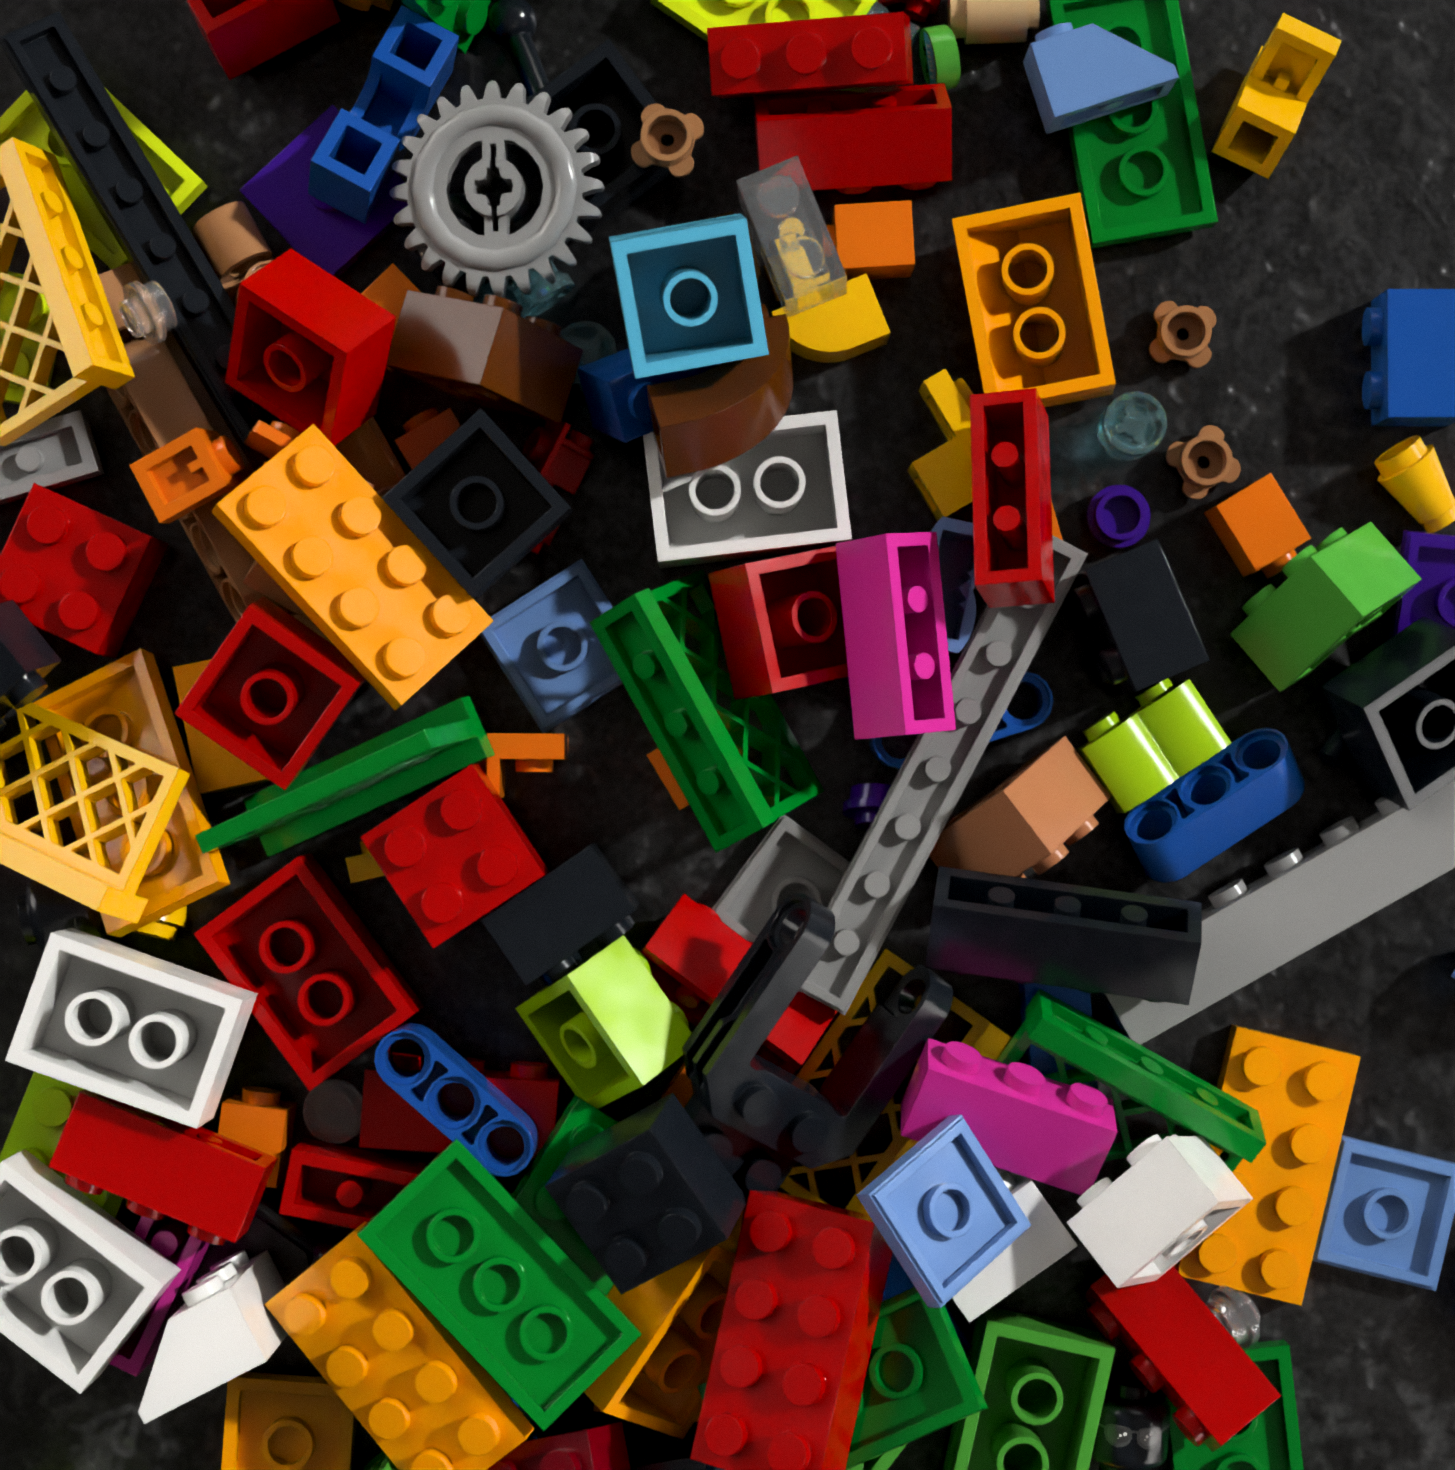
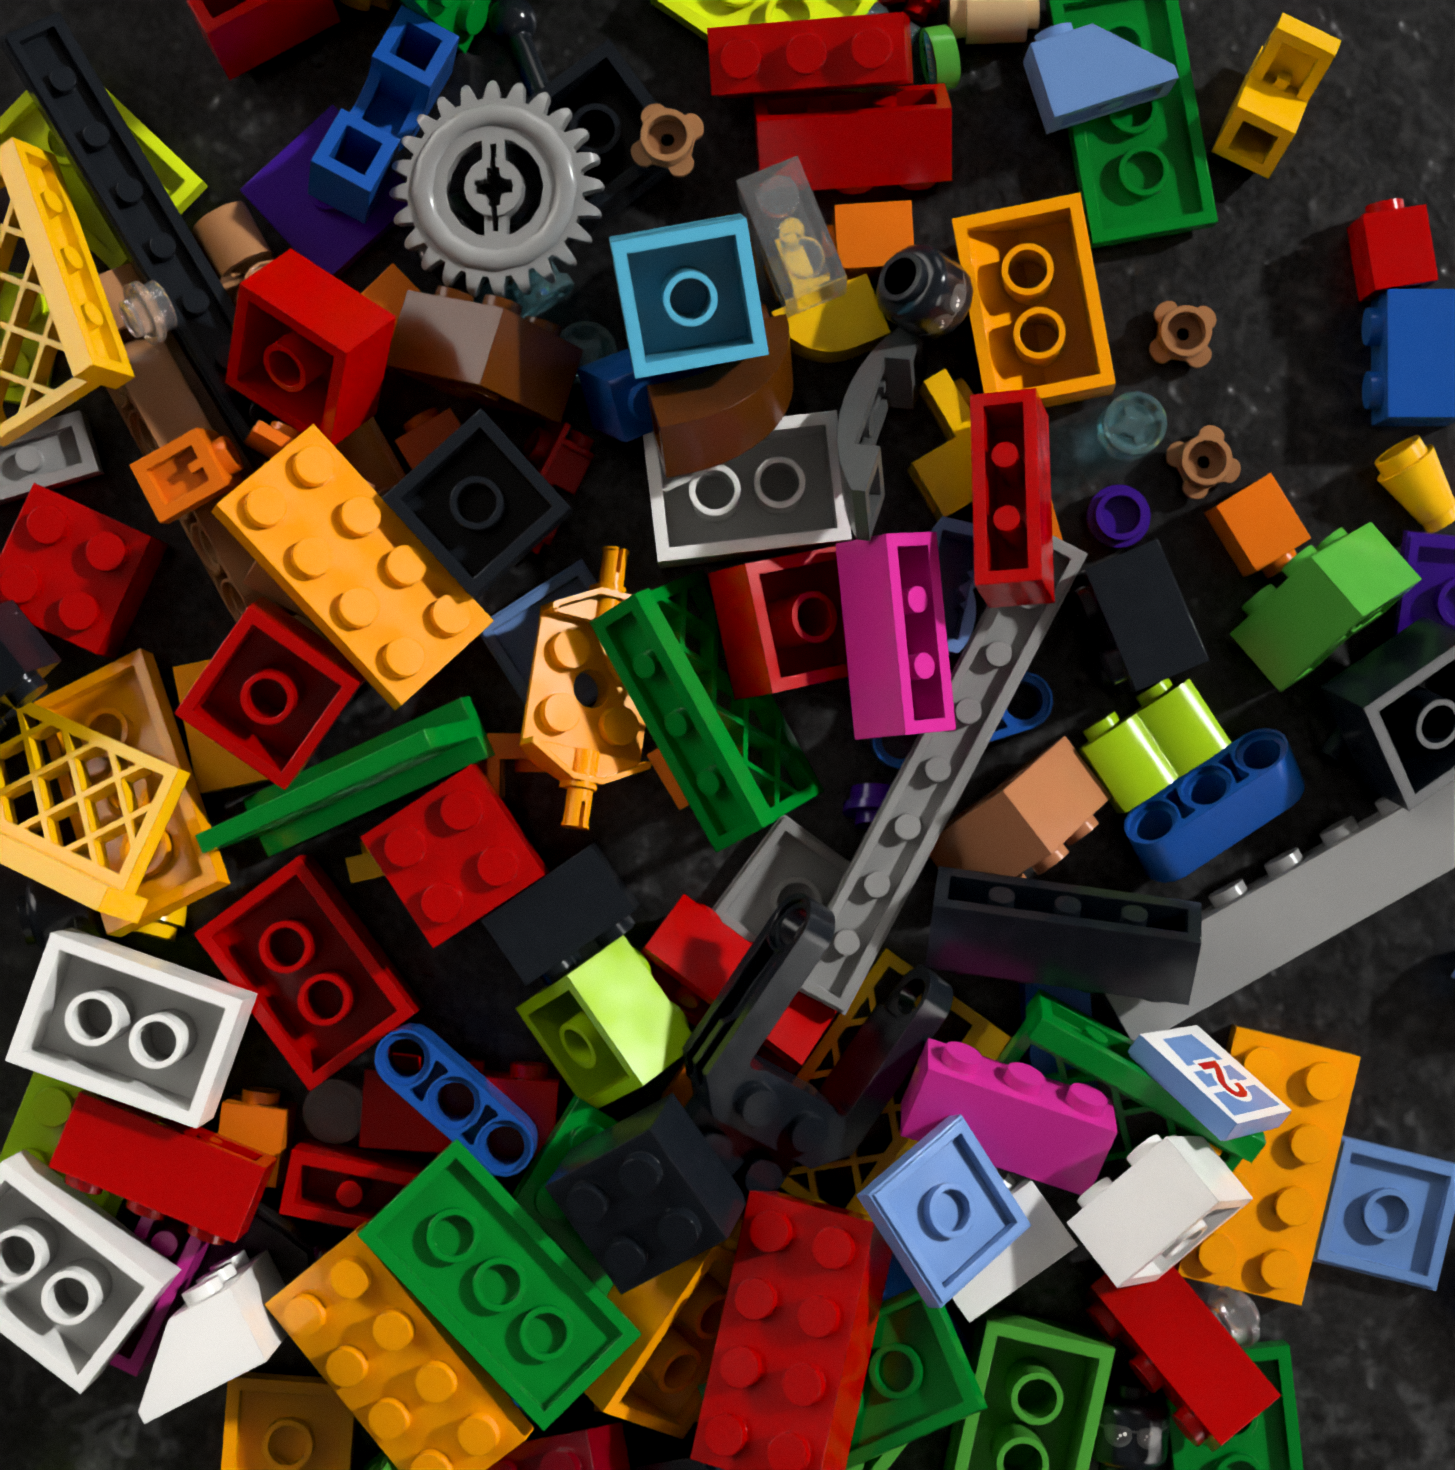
(559, 733): none -> light orange plate
(884, 380): none -> dark grey slope
(924, 292): none -> black head
(1208, 1082): none -> medium blue tile
(1392, 249): none -> red brick

